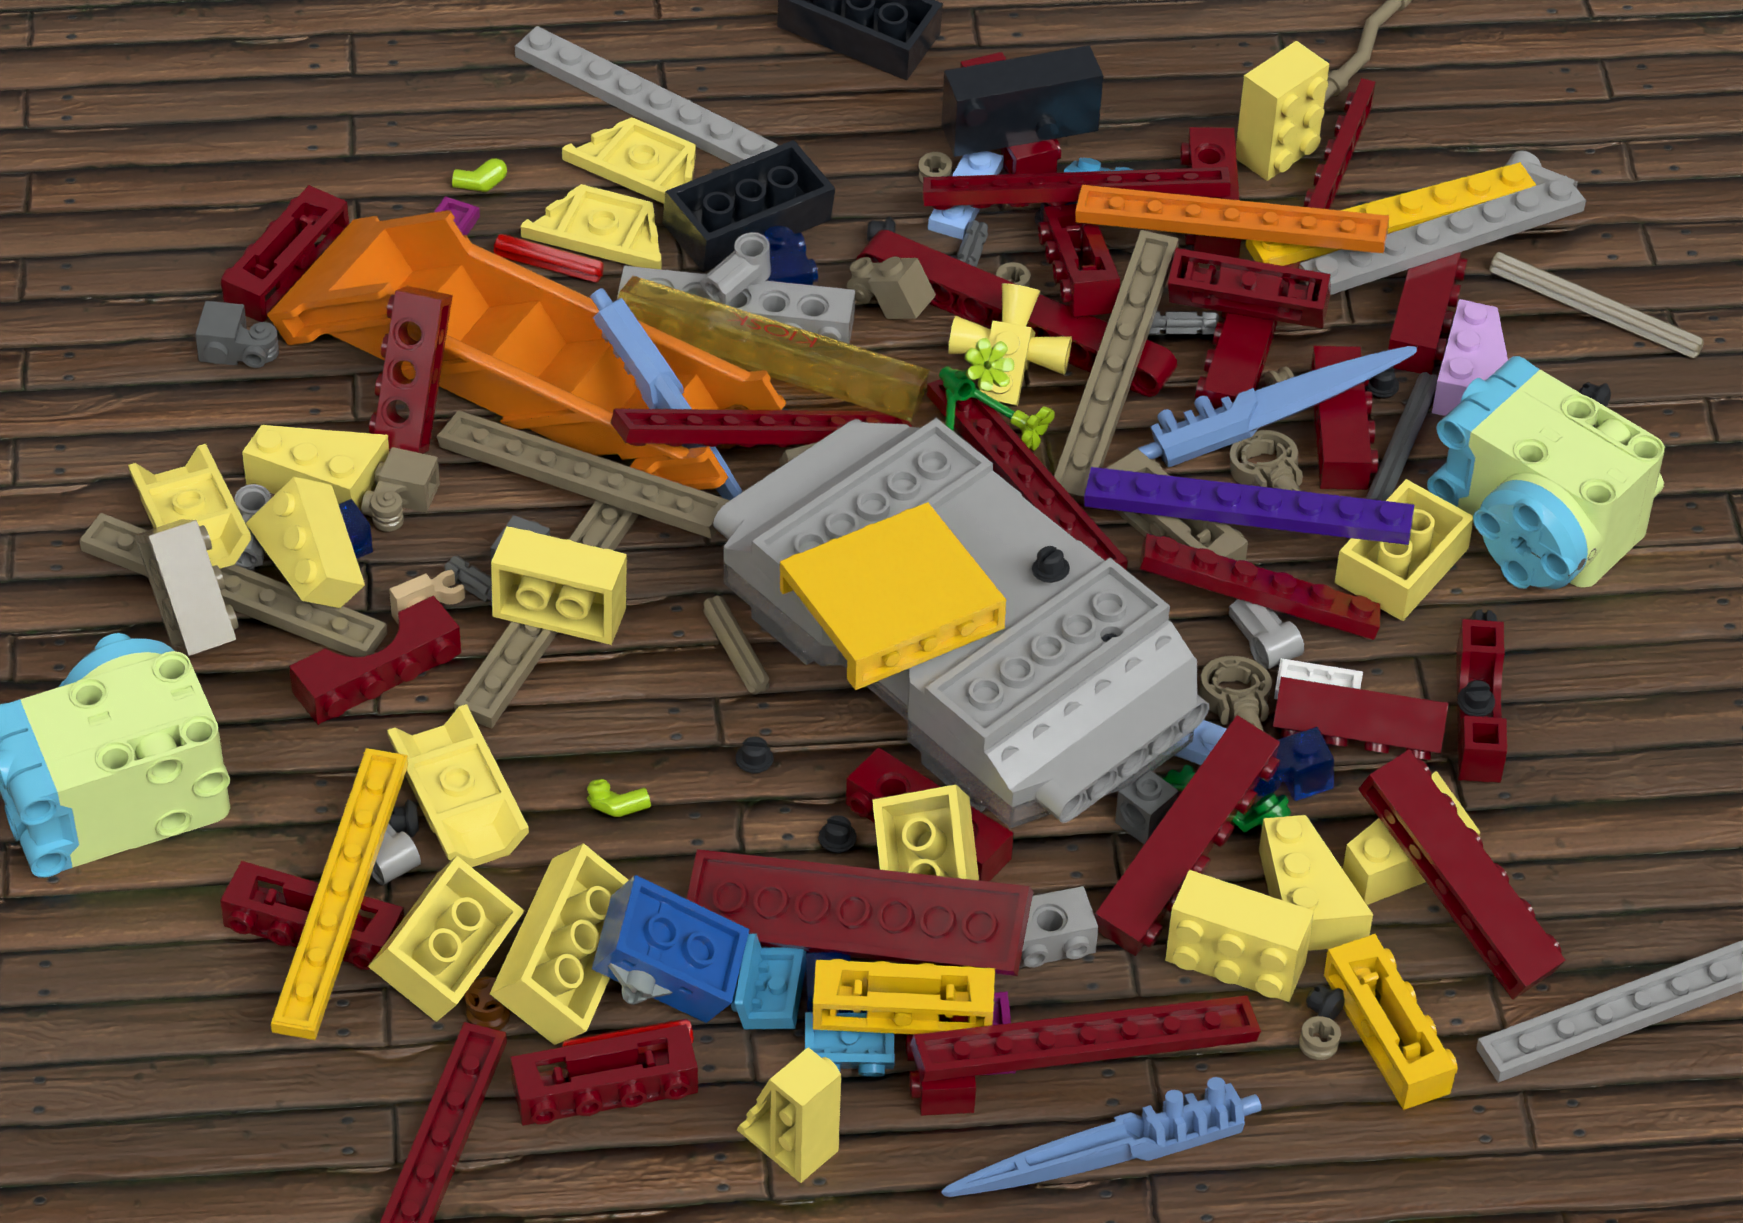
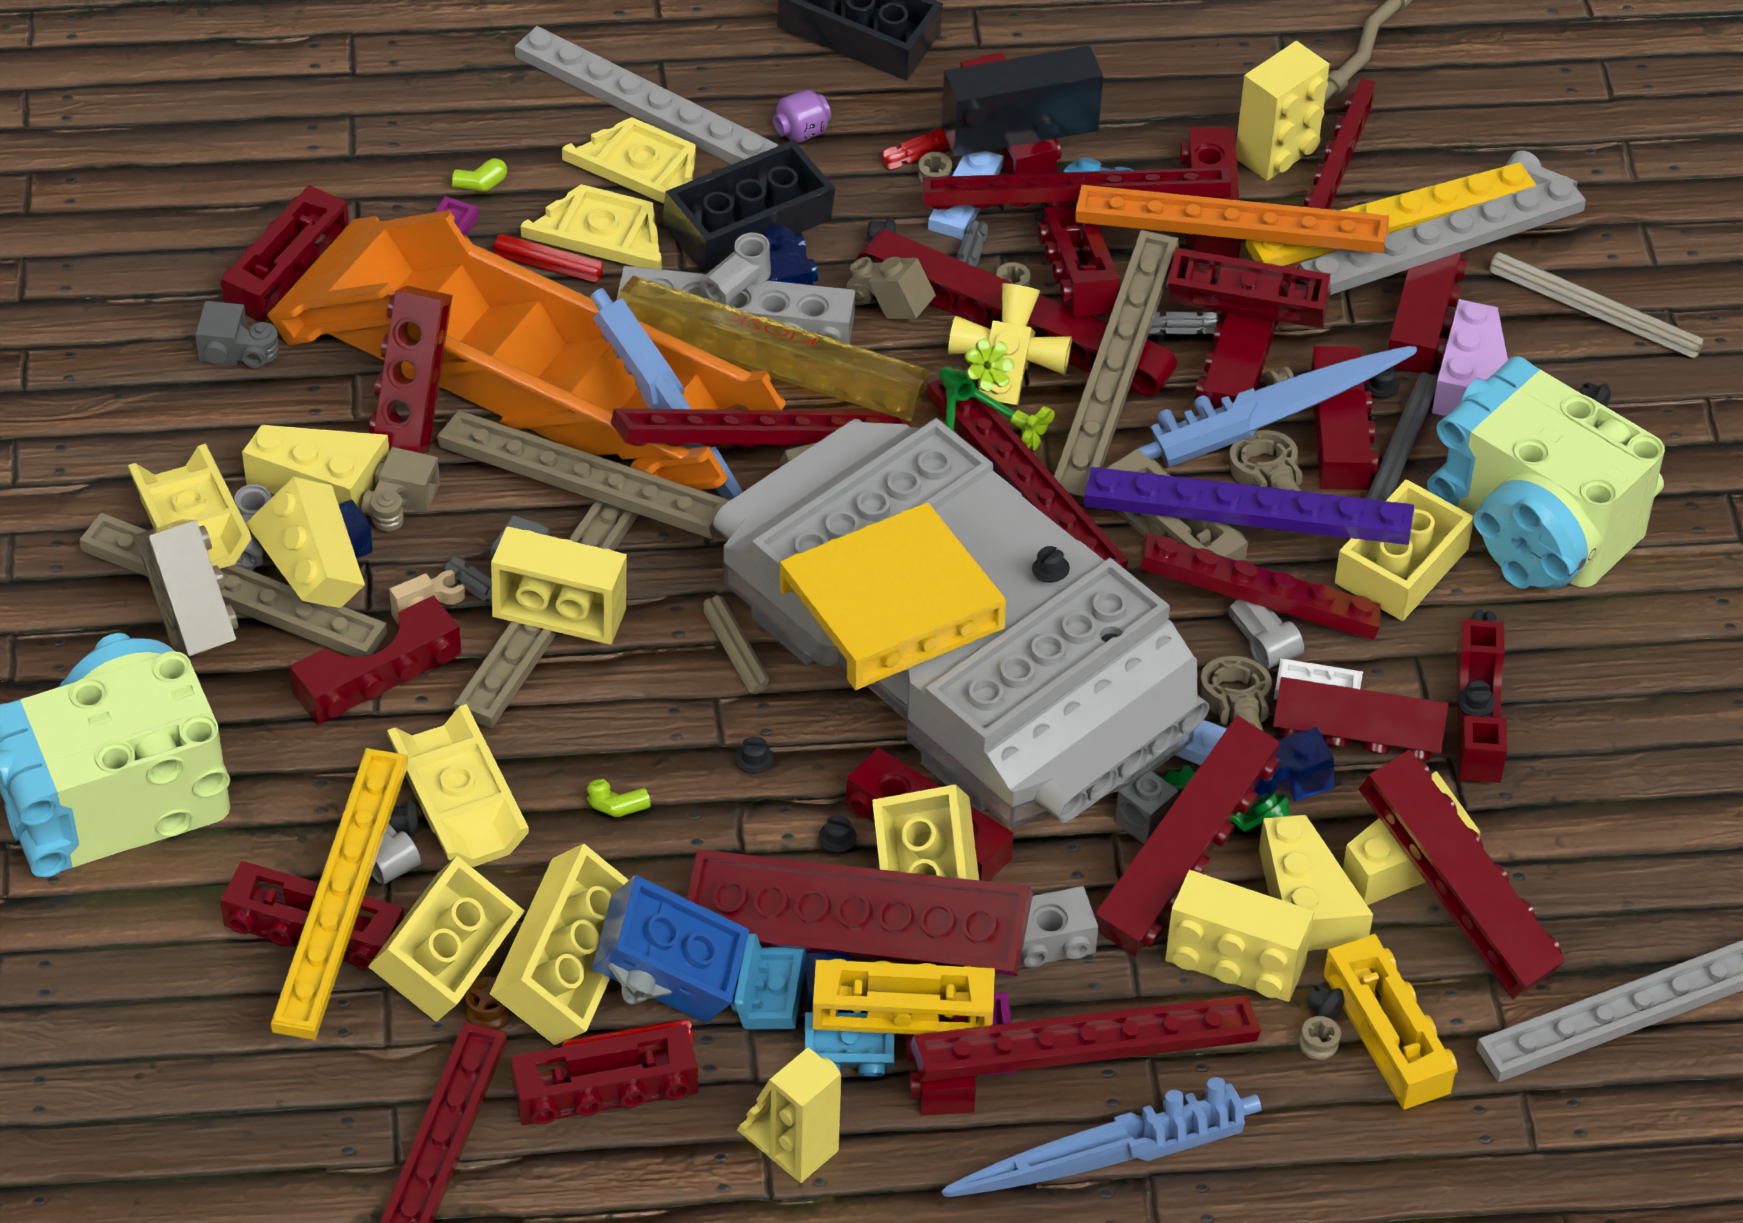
(802, 116): none -> medium lavender head
(914, 149): none -> red axle

